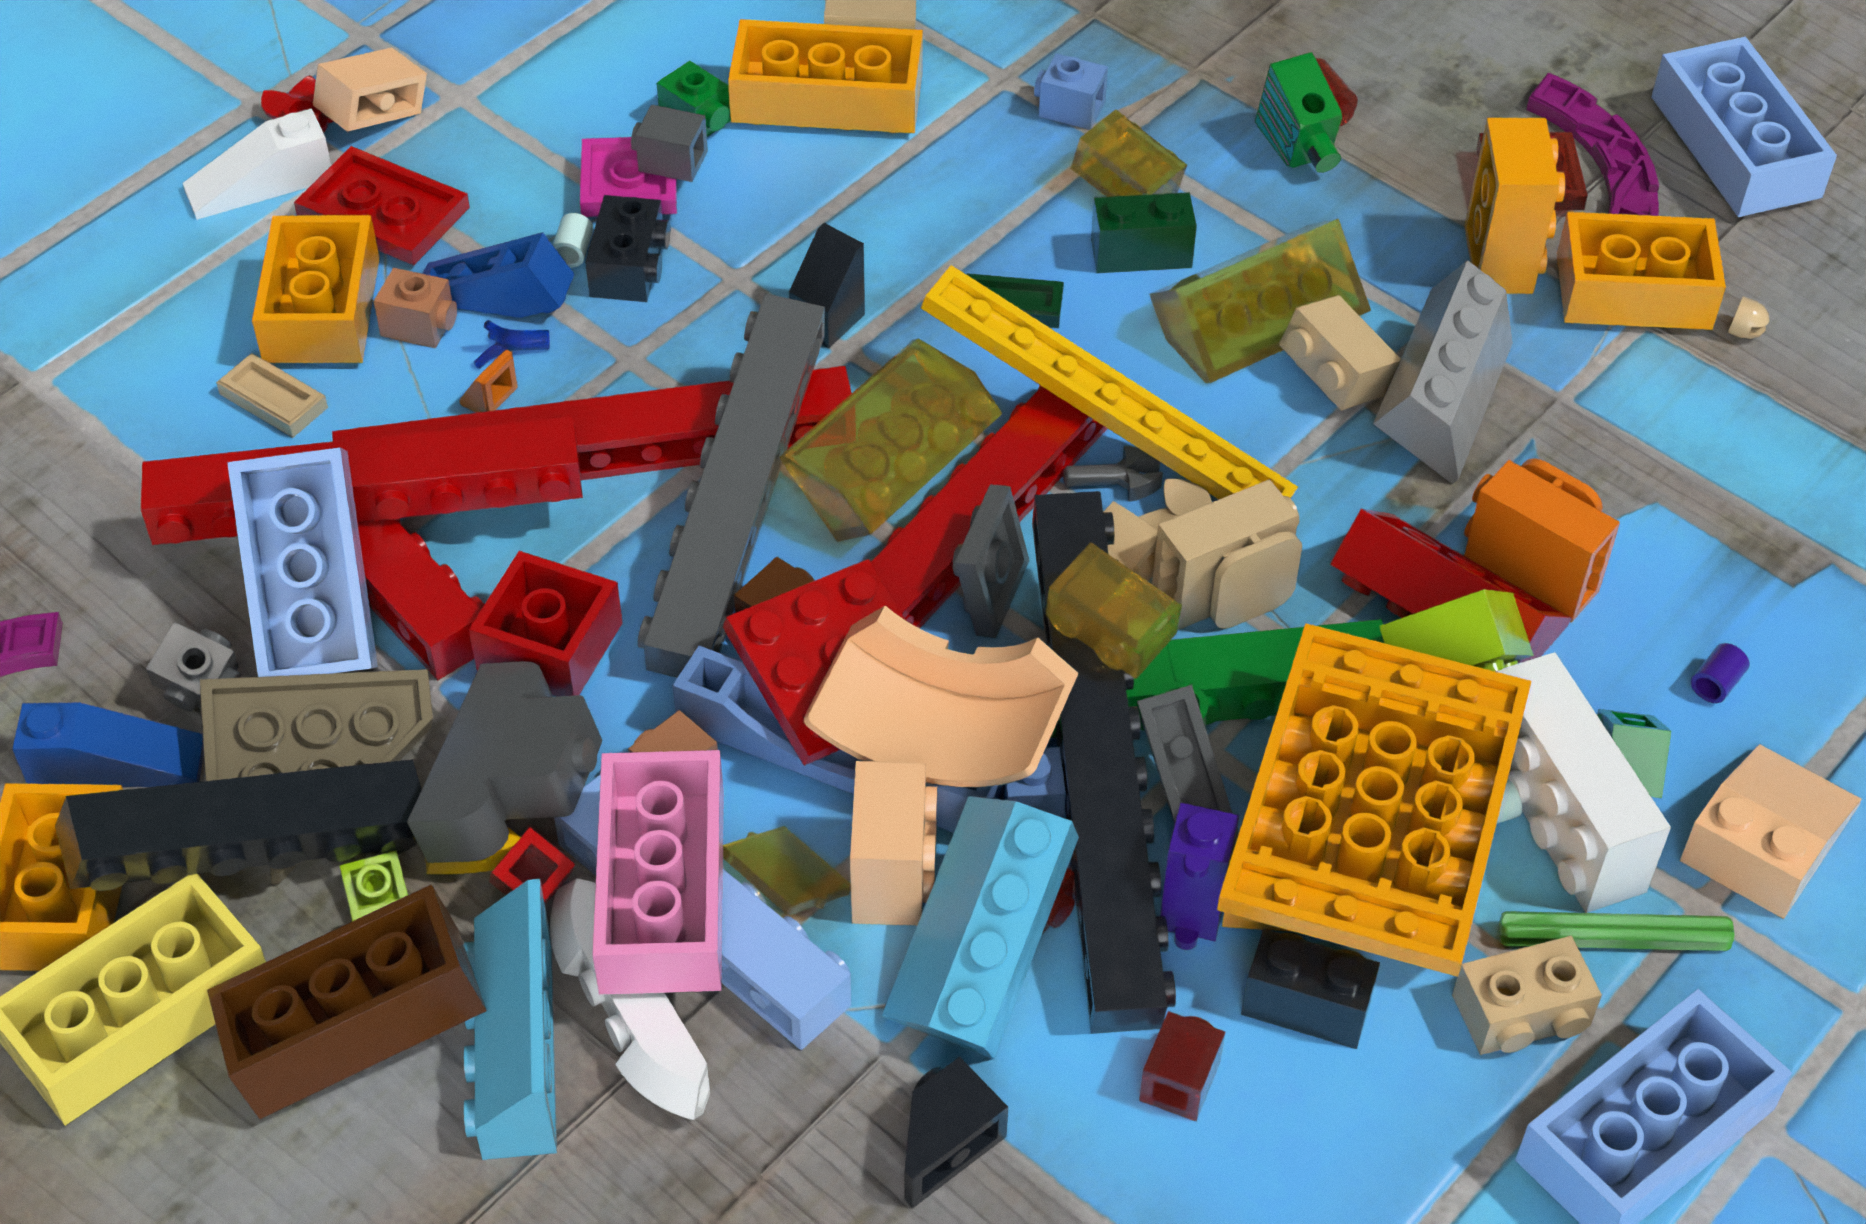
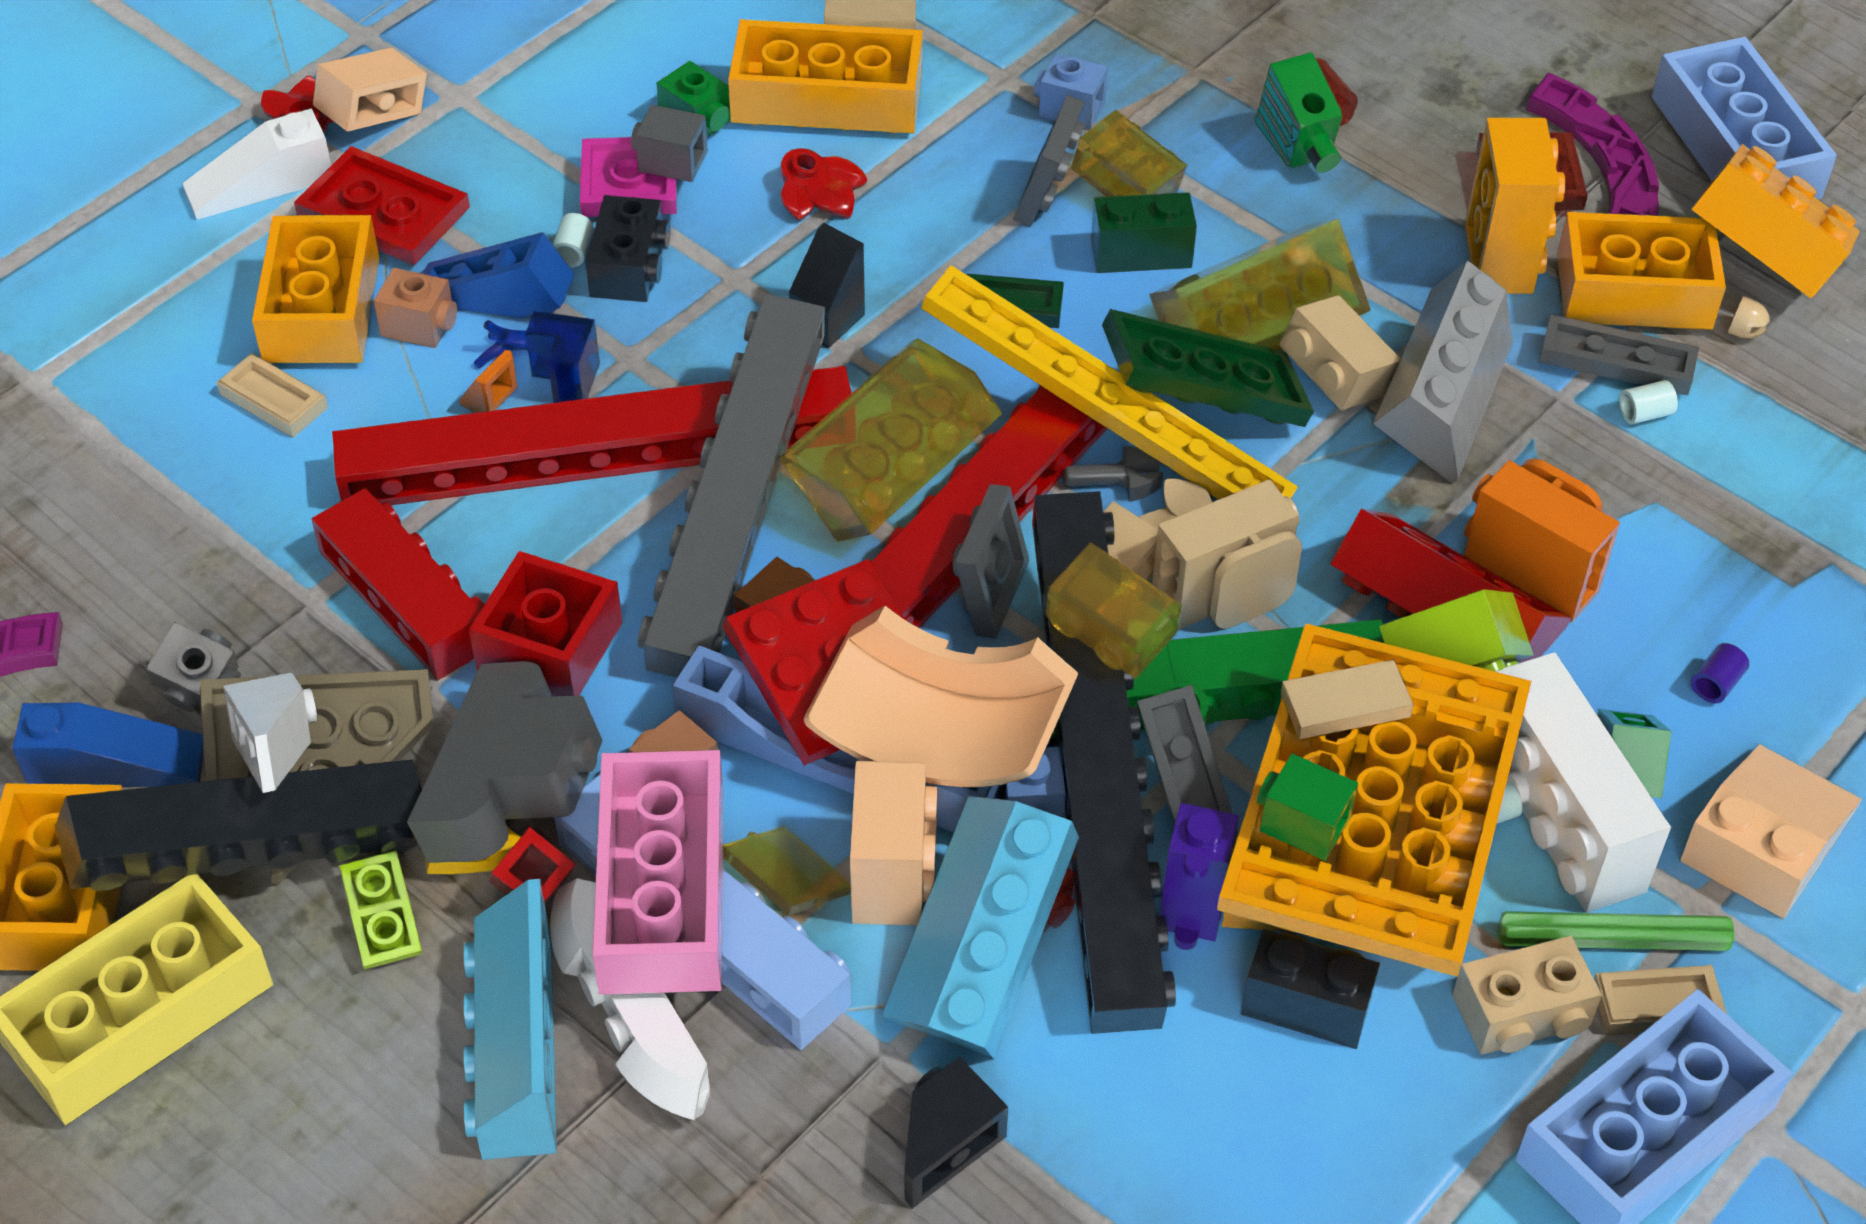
(270, 725): none -> white slope
(302, 563): light blue brick -> none
(344, 1002): reddish brown brick -> none
(389, 476): red brick -> none
(564, 352): none -> clear blue piece
(822, 184): none -> red plate
(1051, 162): none -> dark grey plate
(1182, 1065): clear red brick -> none
(1206, 369): none -> dark green plate
(1306, 806): none -> green brick
(1346, 699): none -> tan tile
(1618, 353): none -> dark grey plate
(1641, 997): none -> tan tile
(1648, 402): none -> light aqua hinge
(1778, 219): none -> light orange brick

